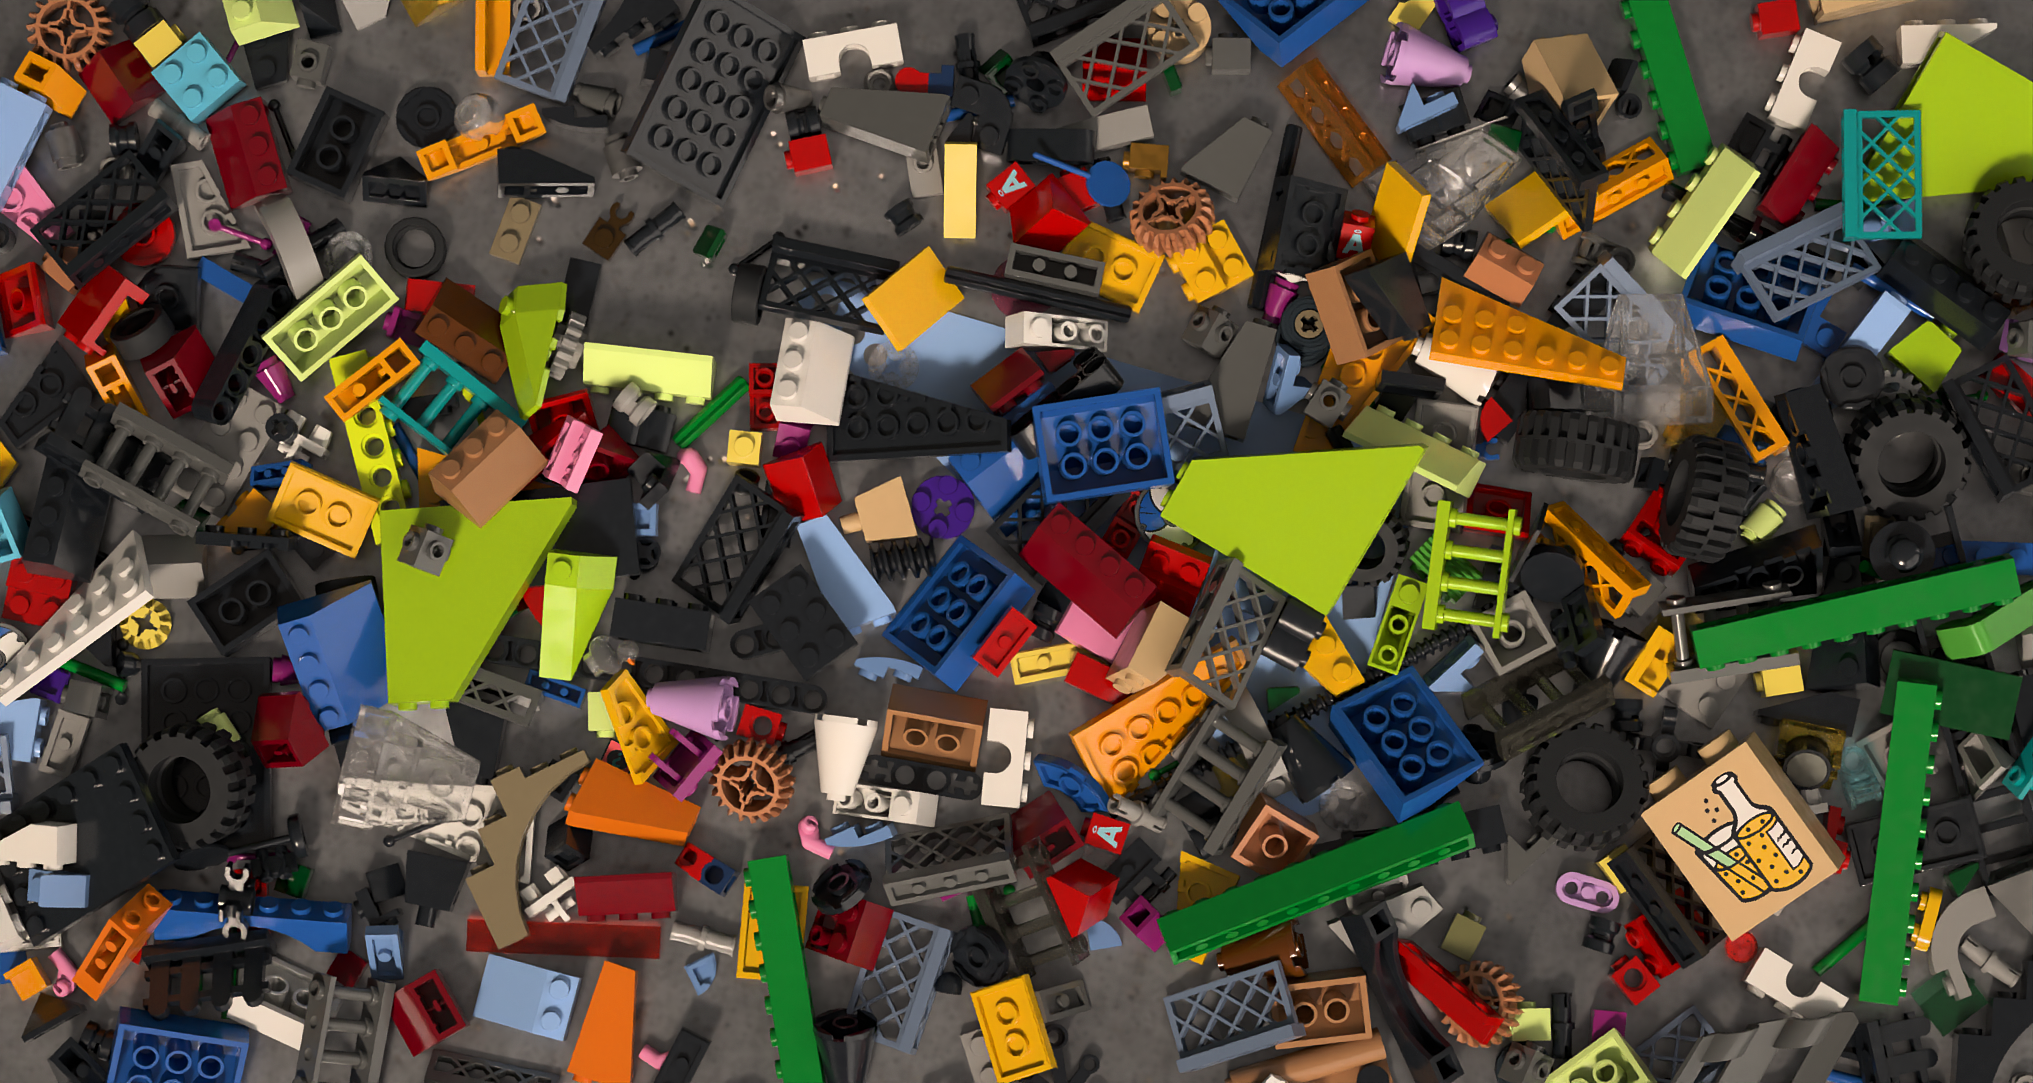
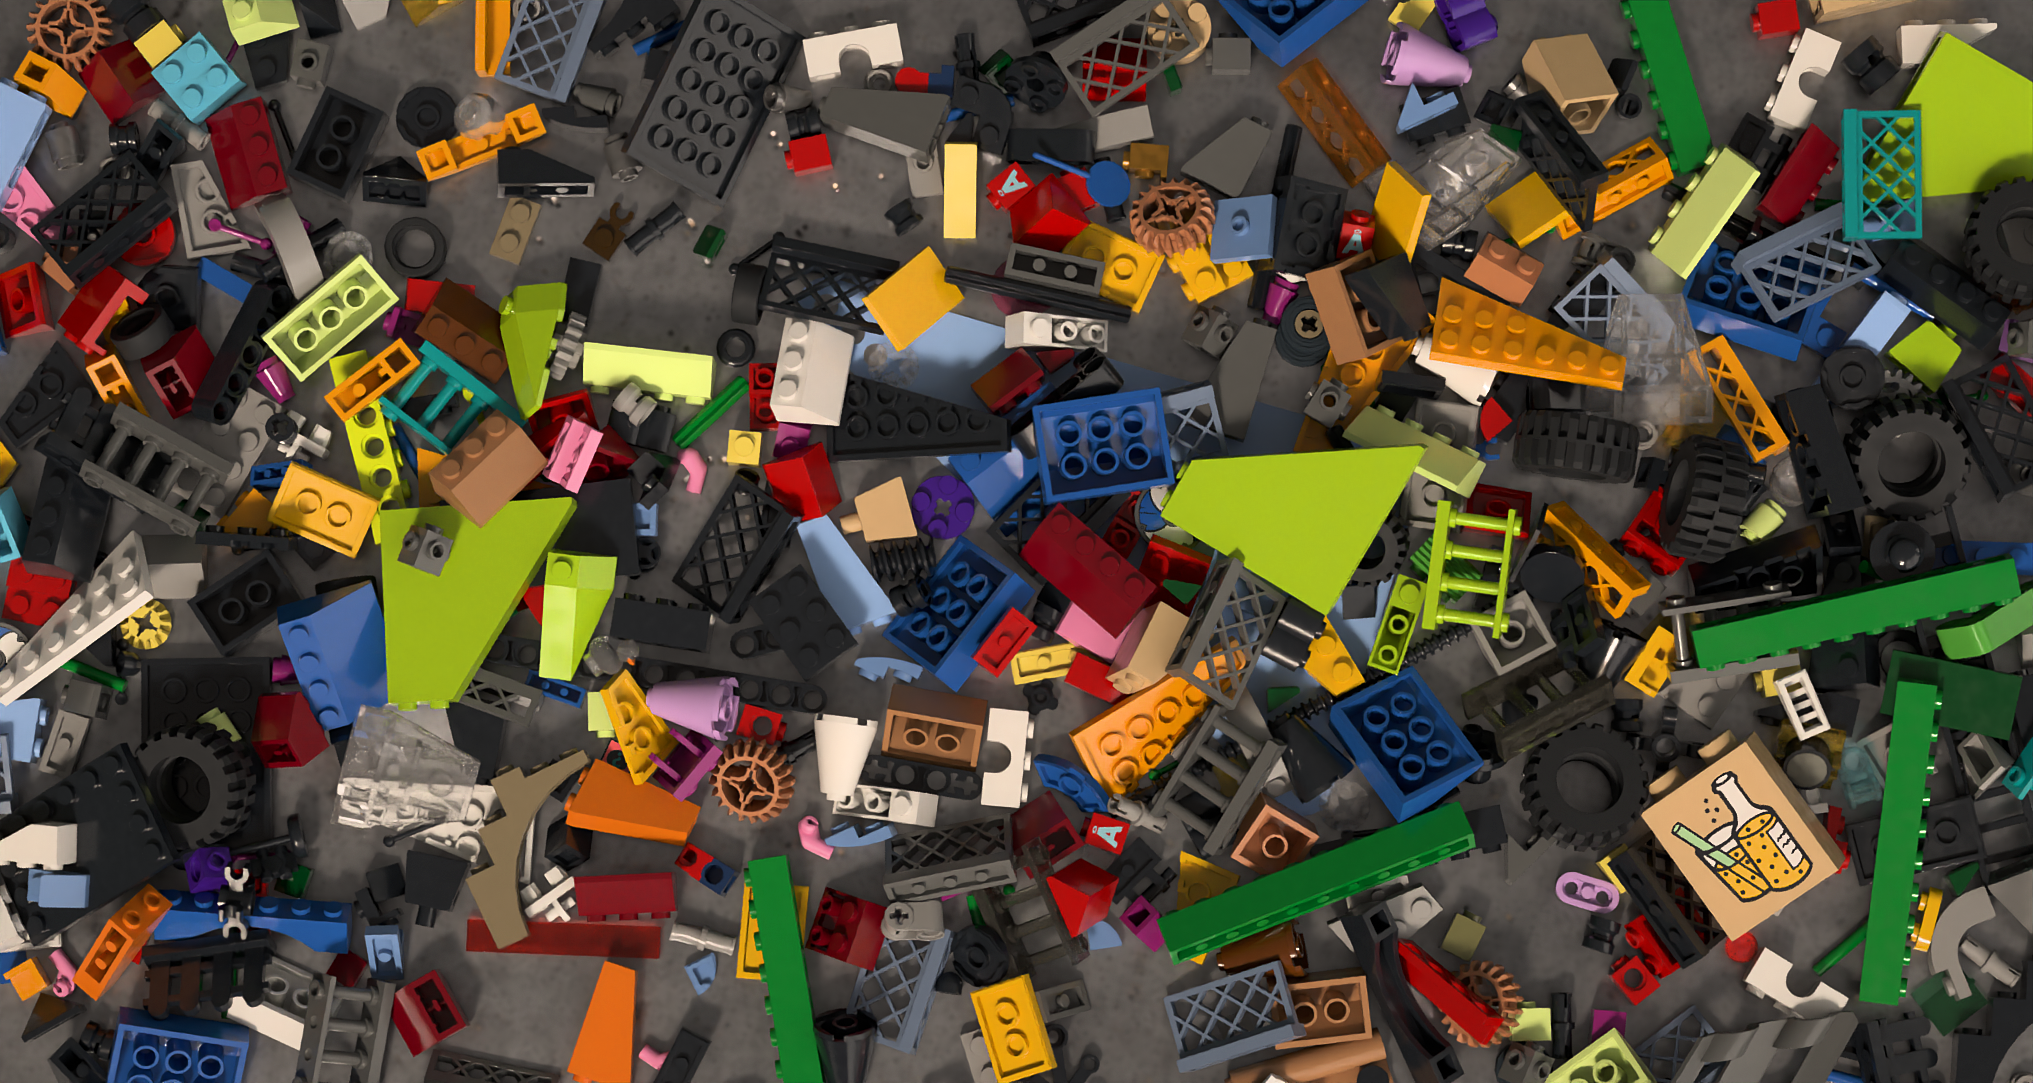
(52, 685): dark purple tile -> none
(207, 868): none -> dark purple brick
(527, 997): light blue slope -> none
(739, 361): none -> black piece
(841, 887): black tile -> none
(910, 596): none -> black wheel
(918, 920): none -> light grey piece
(1044, 688): none -> black plate
(1183, 591): none -> dark green slope
(1243, 229): none -> medium blue plate
(1283, 385): medium blue slope -> none
(1448, 672): medium blue slope -> none
(1463, 132): white sticker -> none
(1581, 113): black slope -> none
(1808, 689): none -> white slope

